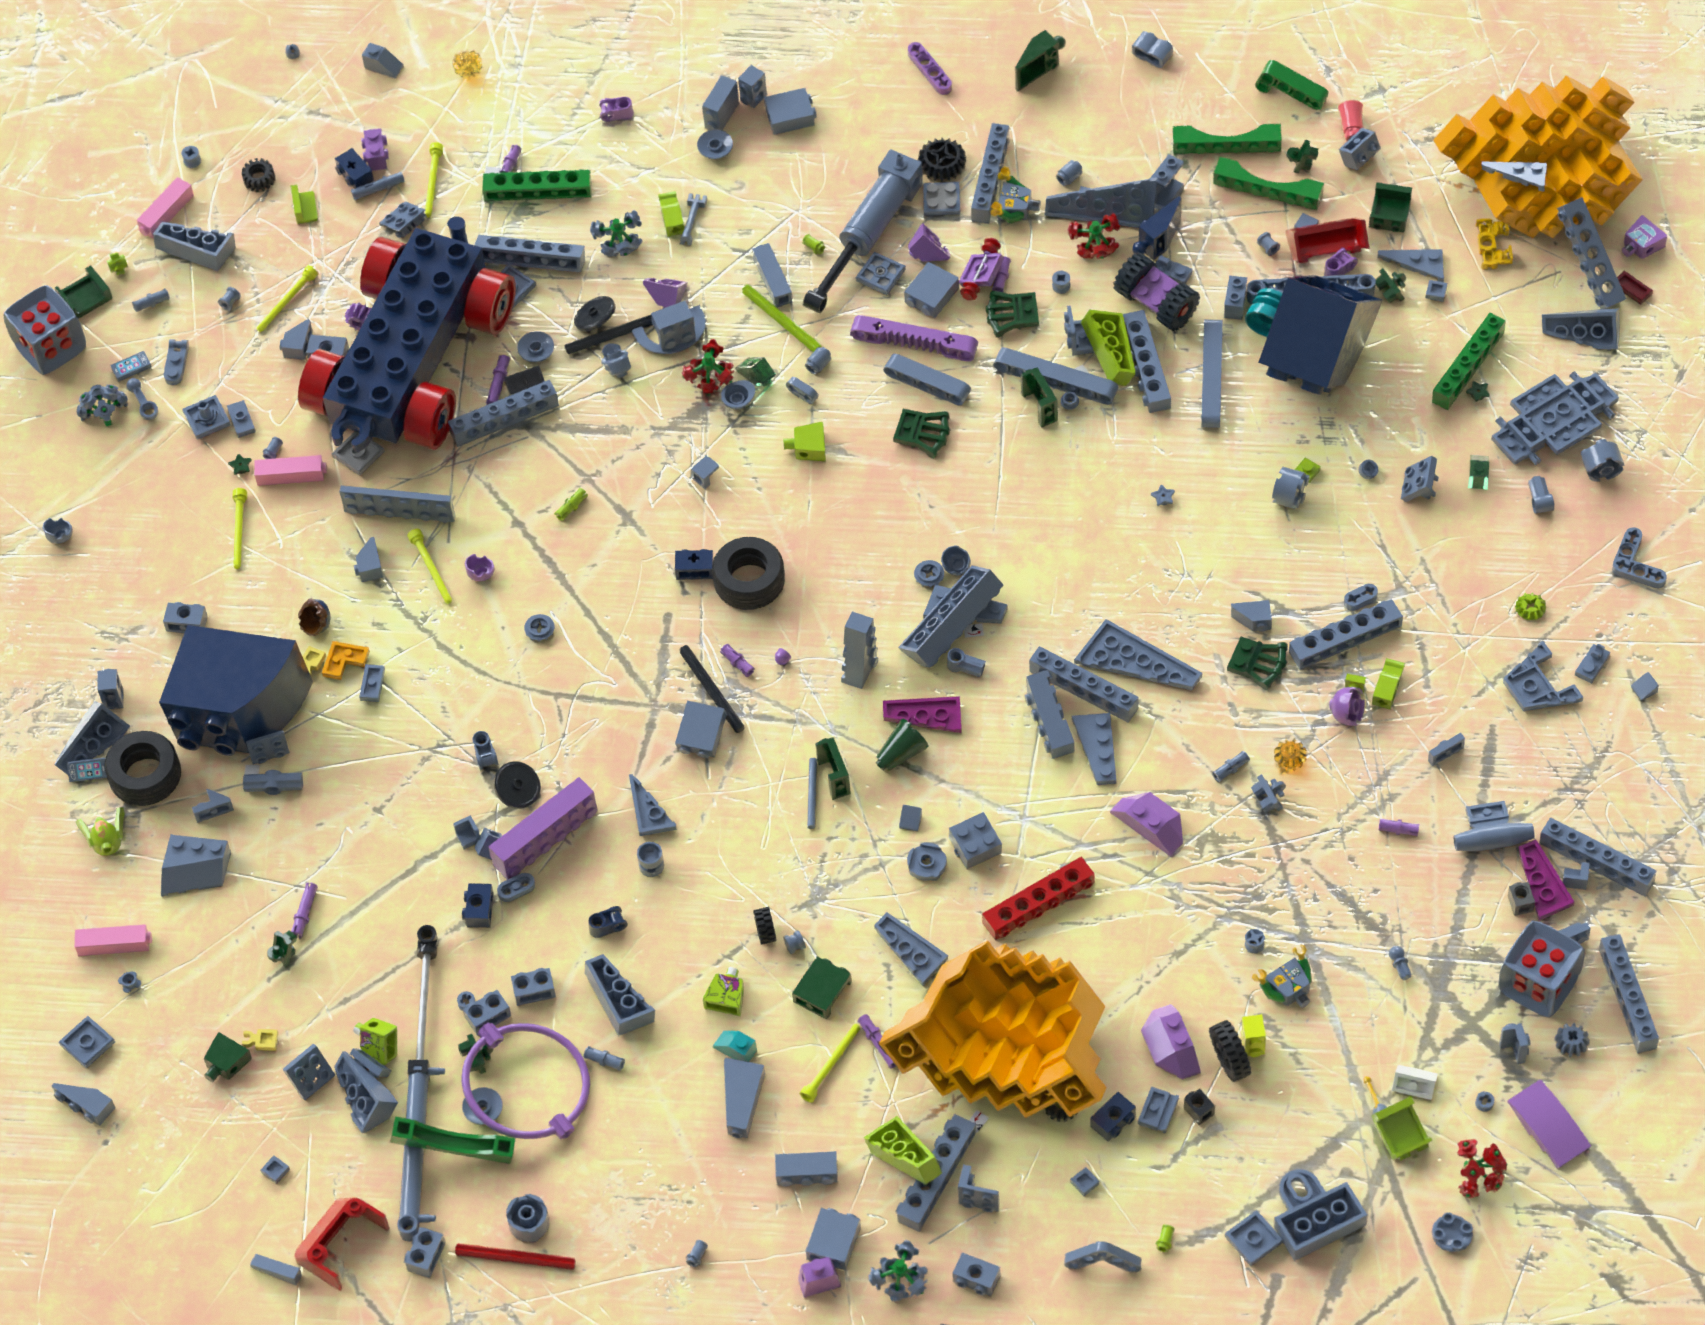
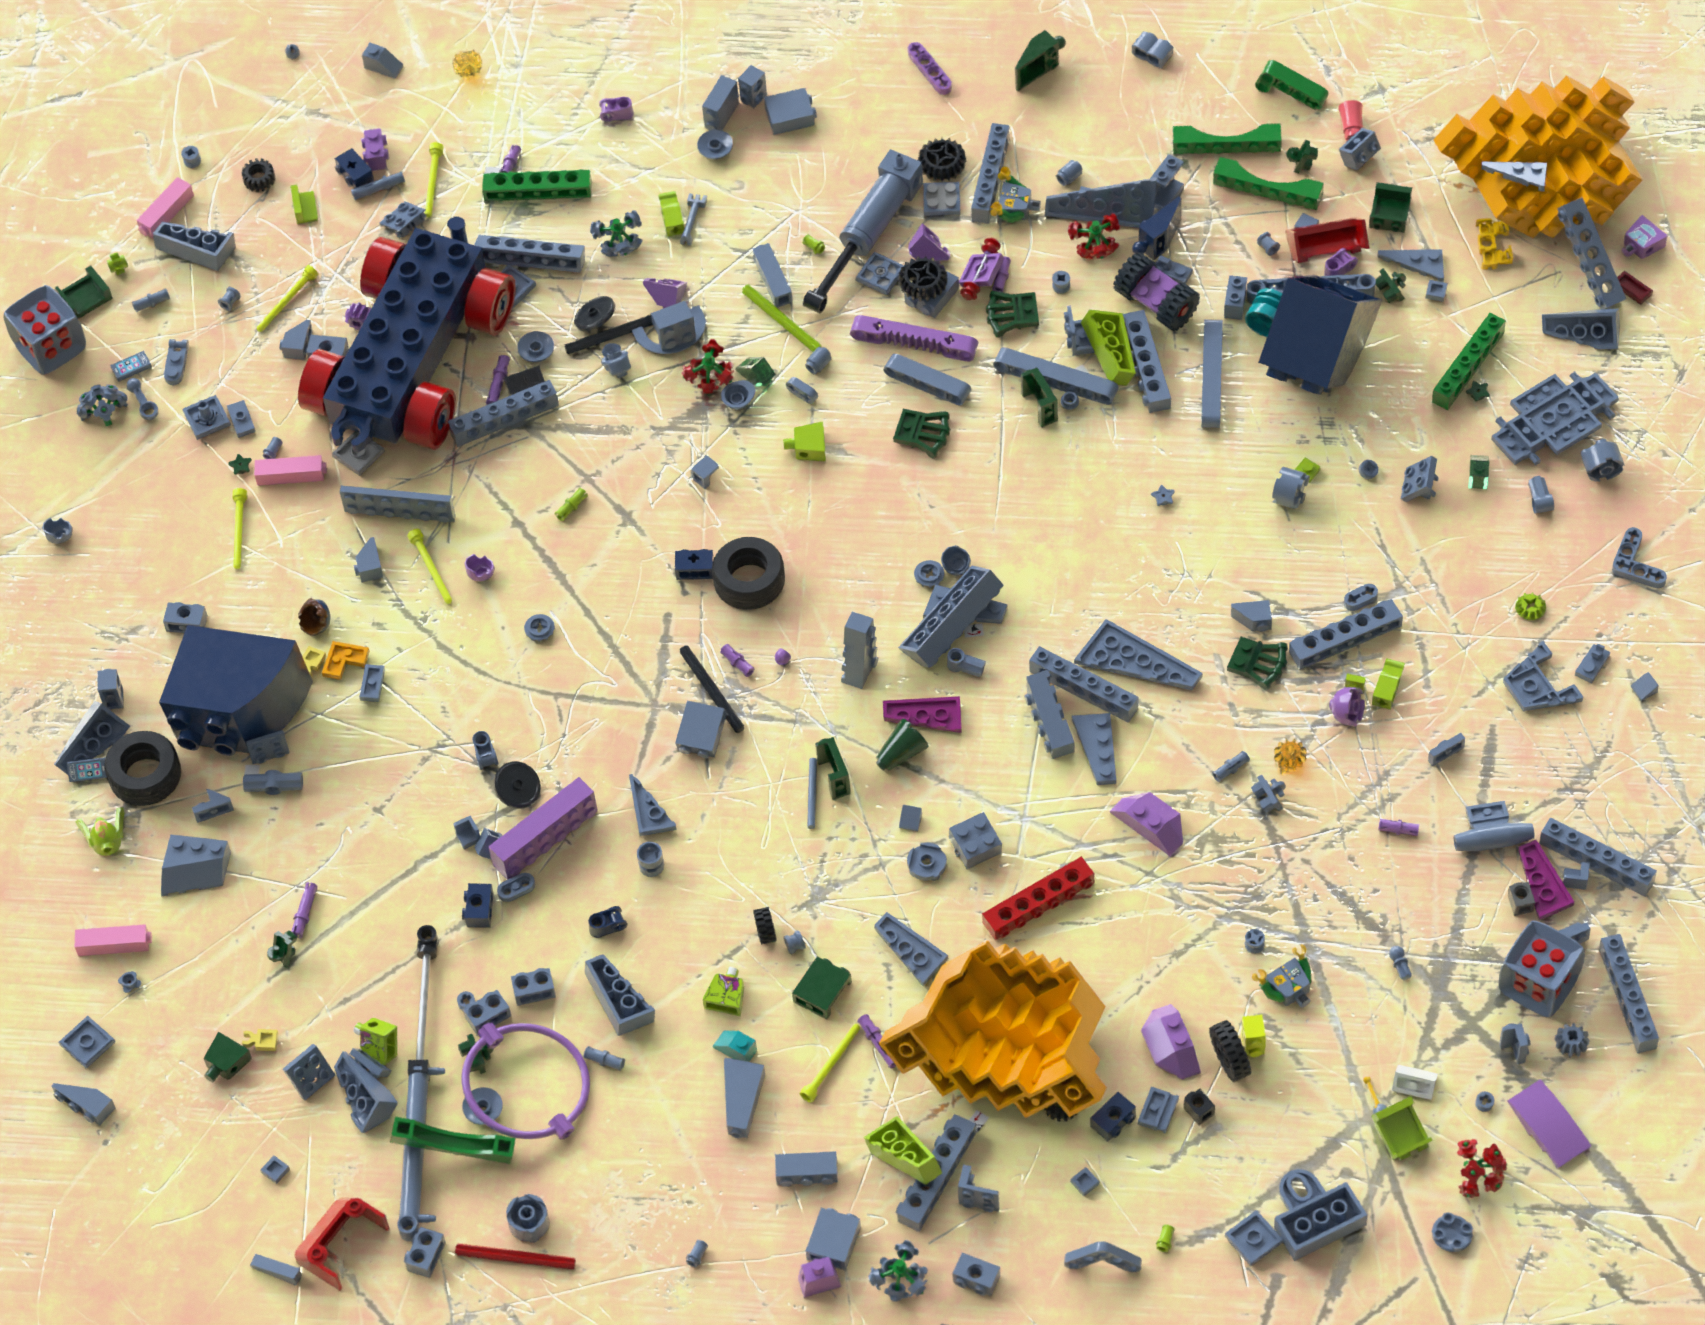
(925, 283): none -> black gear

